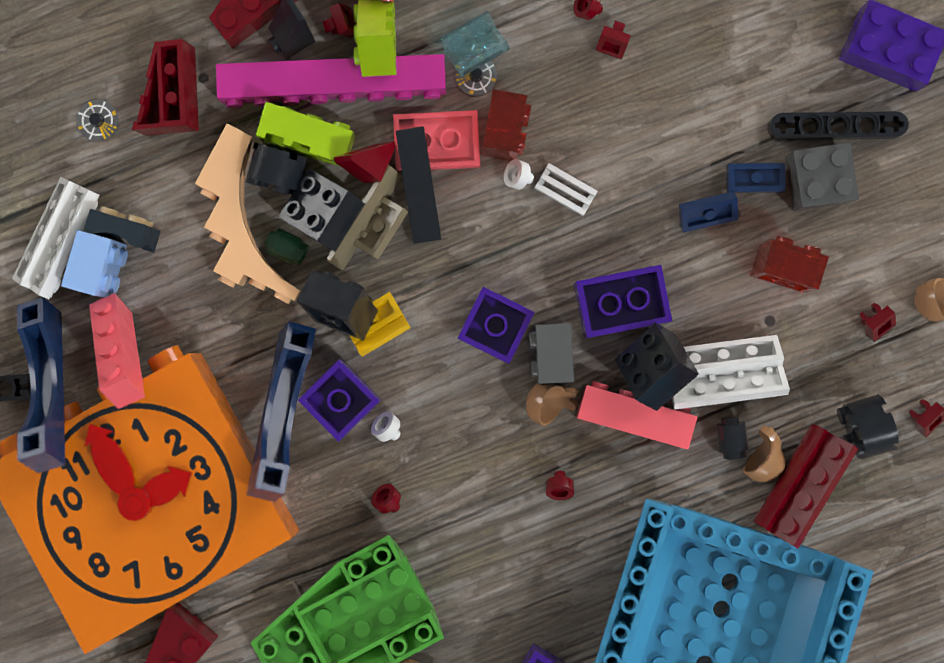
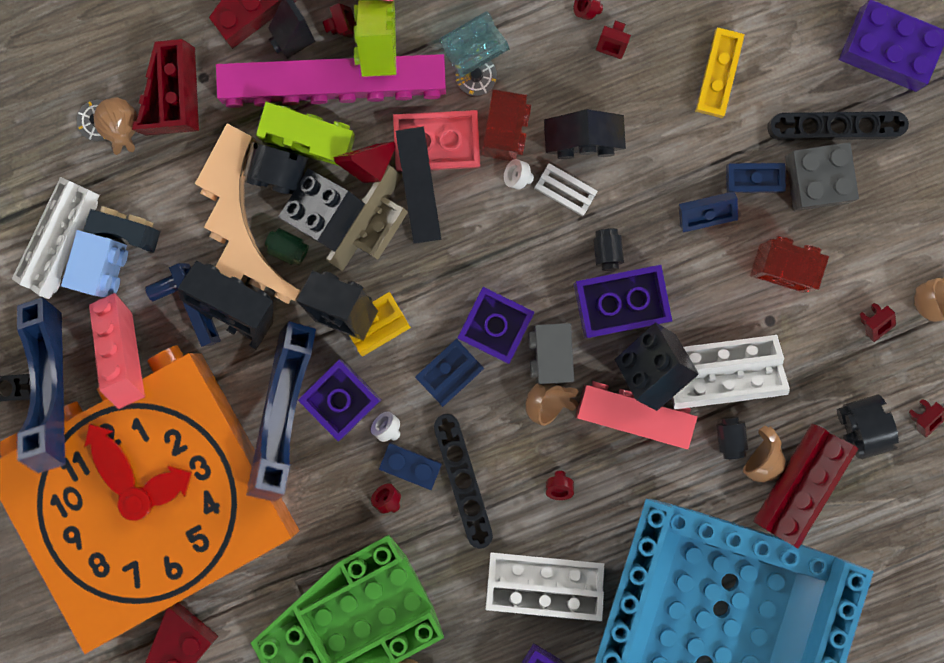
(114, 122): none -> medium nougat piece
(203, 327): none -> dark blue piece
(228, 301): none -> black wedge
(410, 466): none -> dark blue plate
(449, 372): none -> dark blue plate
(469, 493): none -> black beam
(545, 587): none -> white brick
(584, 133): none -> black brick
(608, 249): none -> black brick
(720, 72): none -> yellow plate

